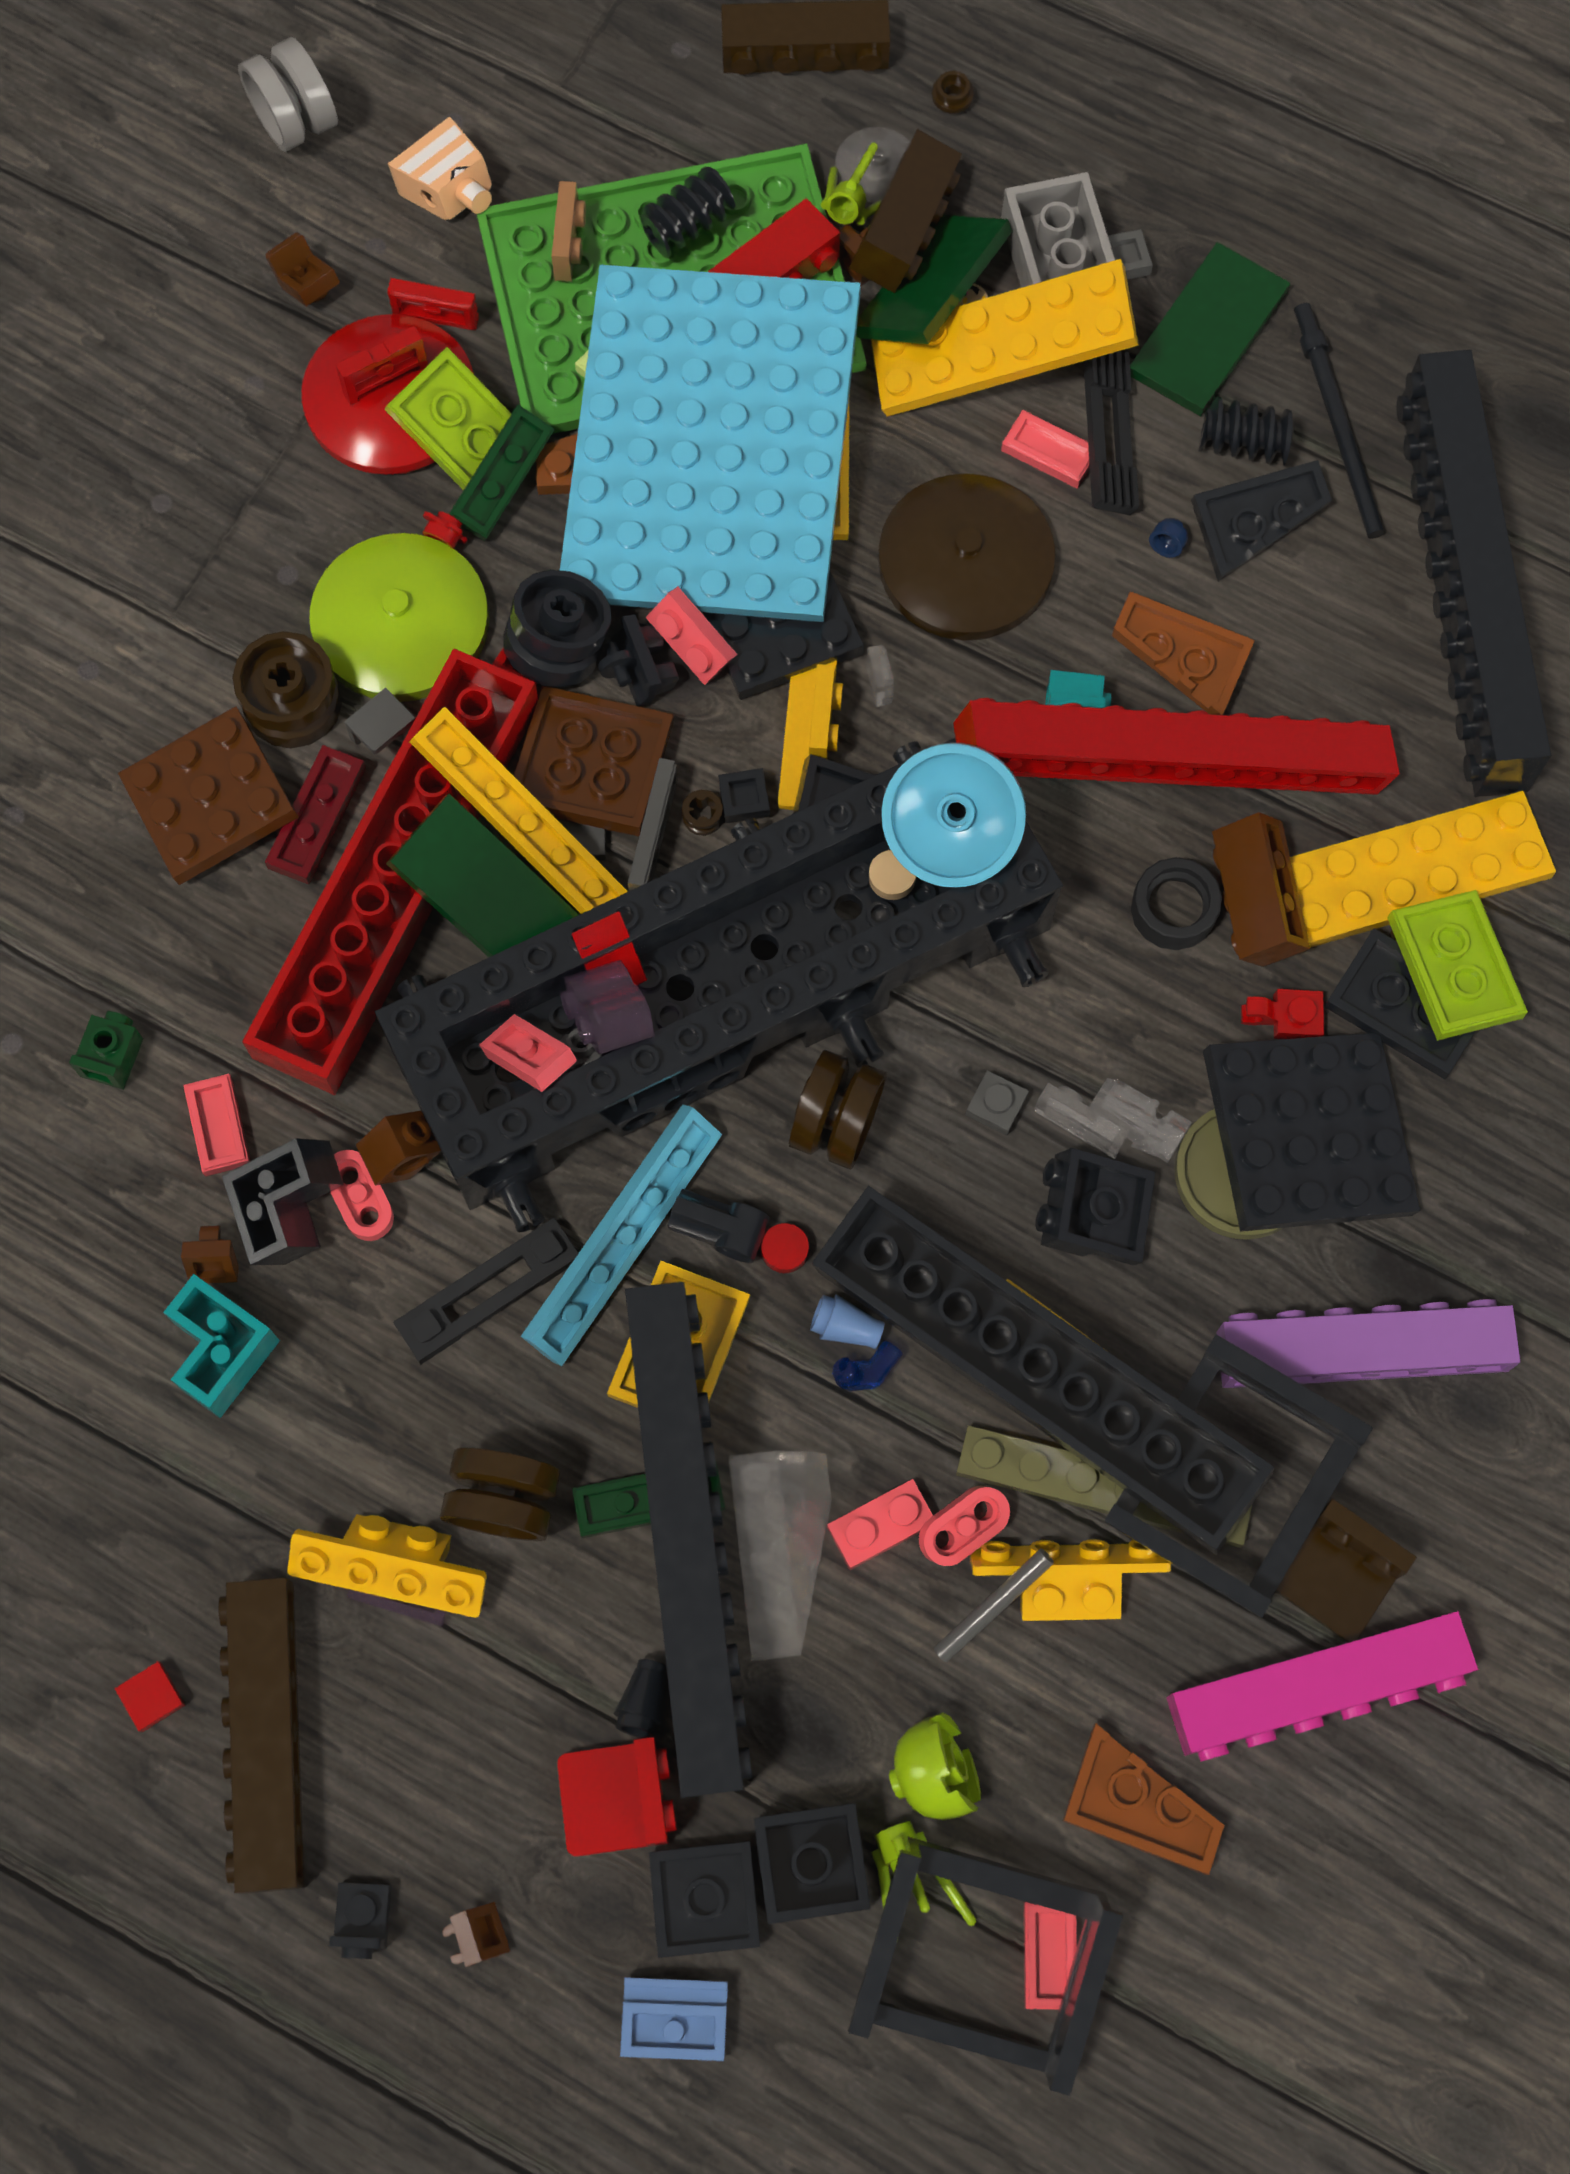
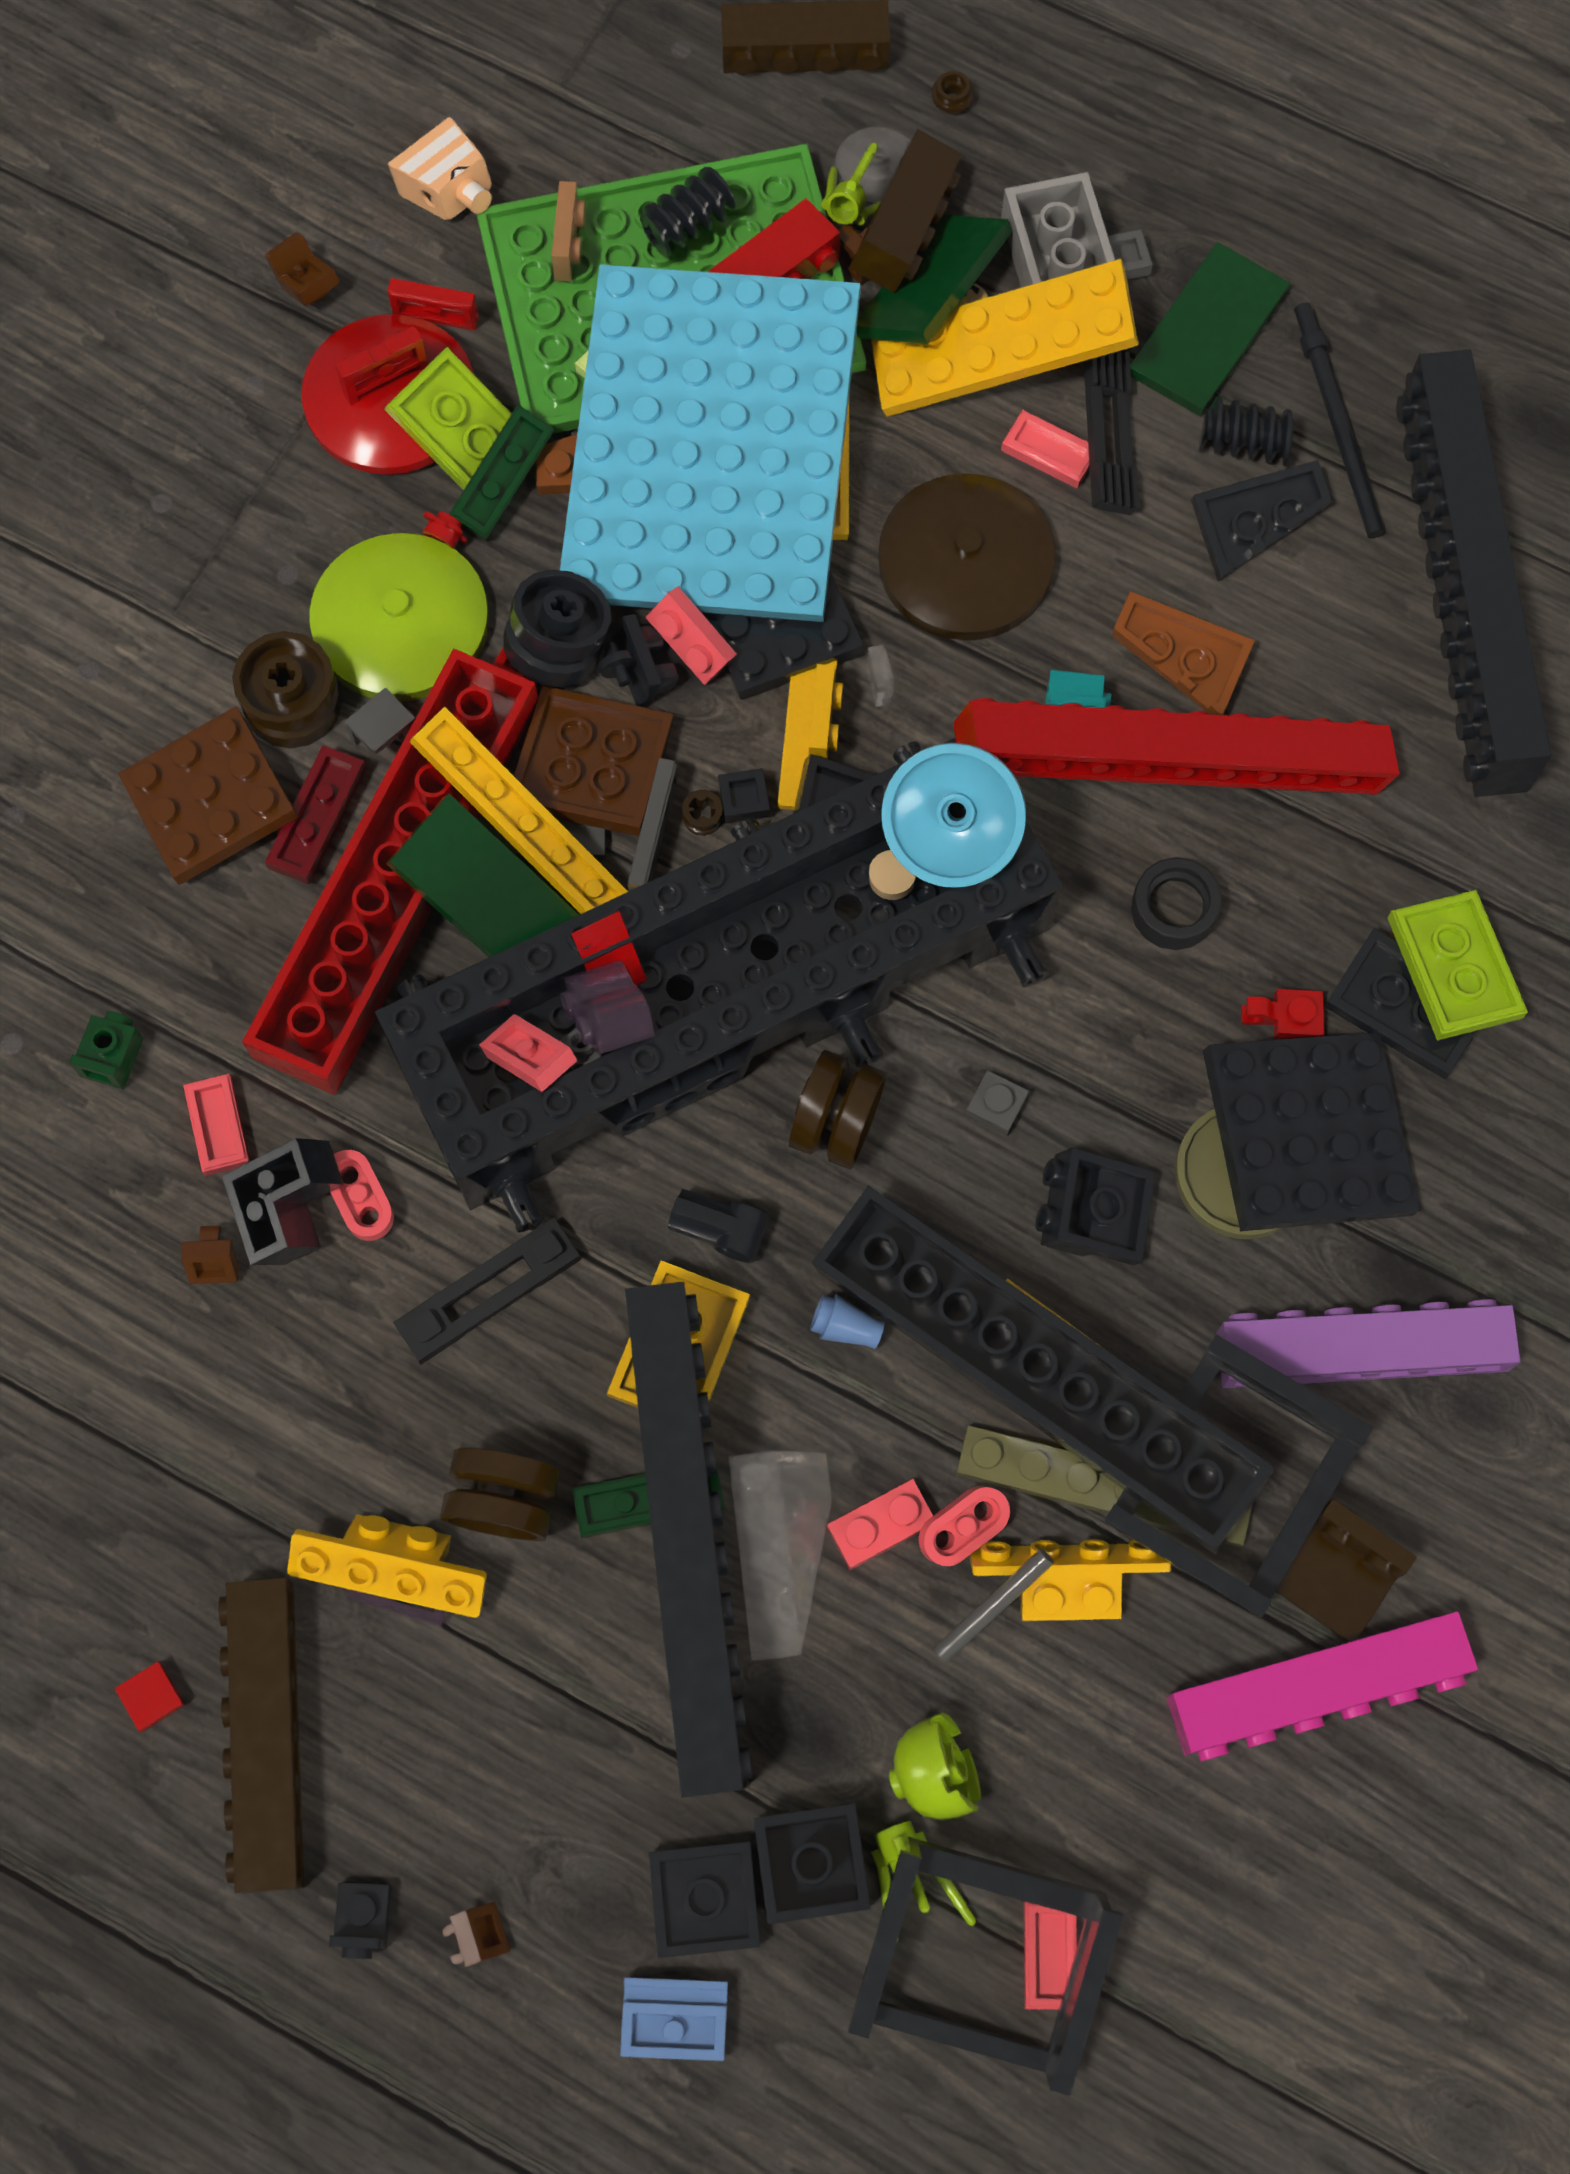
(228, 1348): teal brick -> none
(288, 94): light grey wheel -> none
(398, 1147): reddish brown brick -> none
(615, 1798): red bracket -> none
(621, 1235): medium azure plate -> none
(643, 1700): black cone -> none
(785, 1248): red tile -> none
(867, 1373): clear blue arm -> none
(1114, 1117): clear plate -> none
(1139, 1808): dark orange wing -> none
(1172, 542): dark blue hinge -> none
(1260, 890): reddish brown brick -> none
(1472, 848): yellow plate -> none

